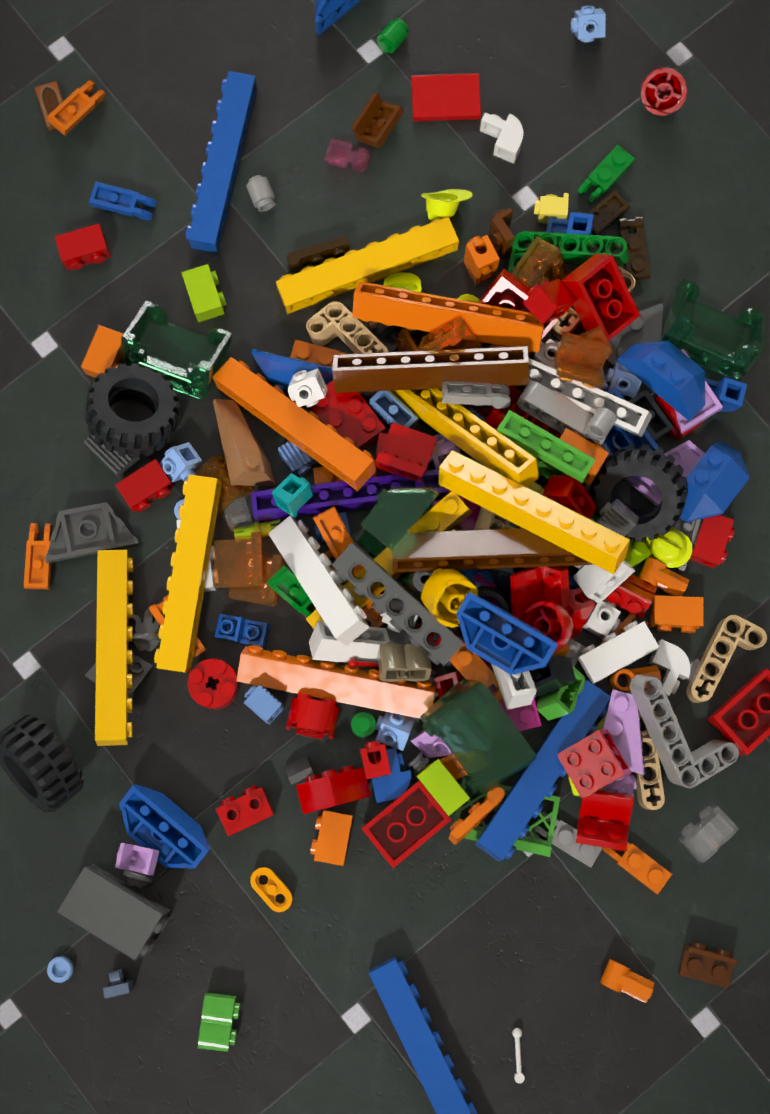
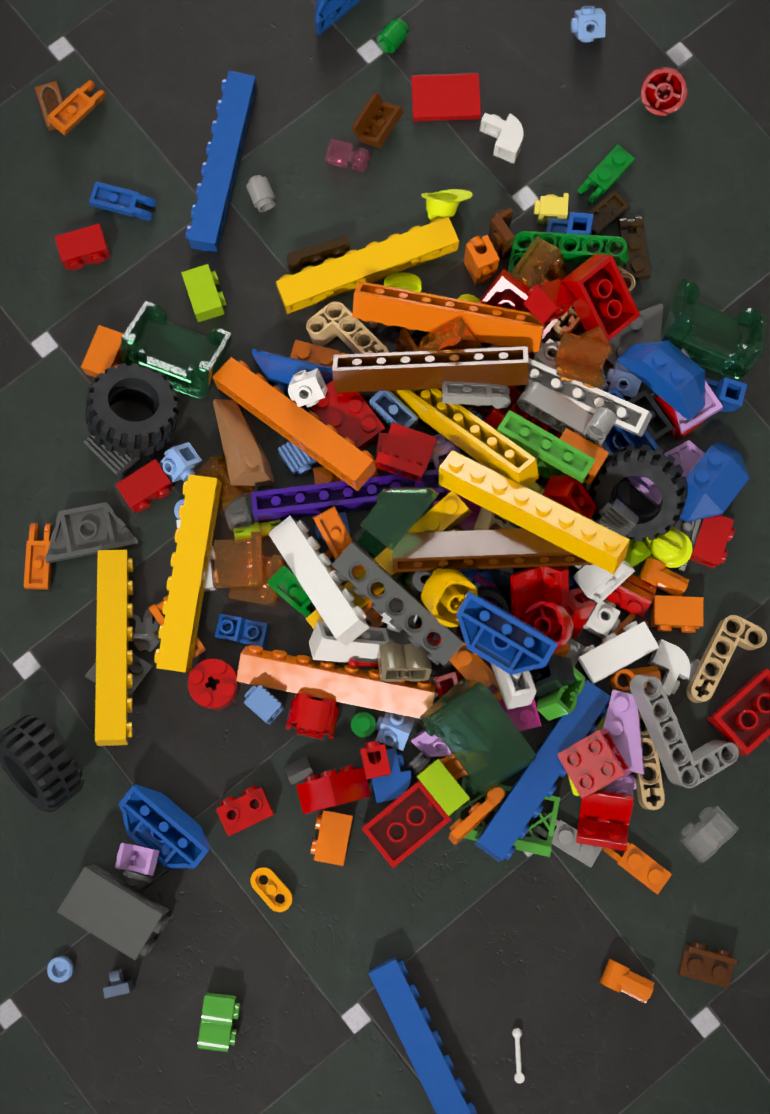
(292, 494): teal brick -> none

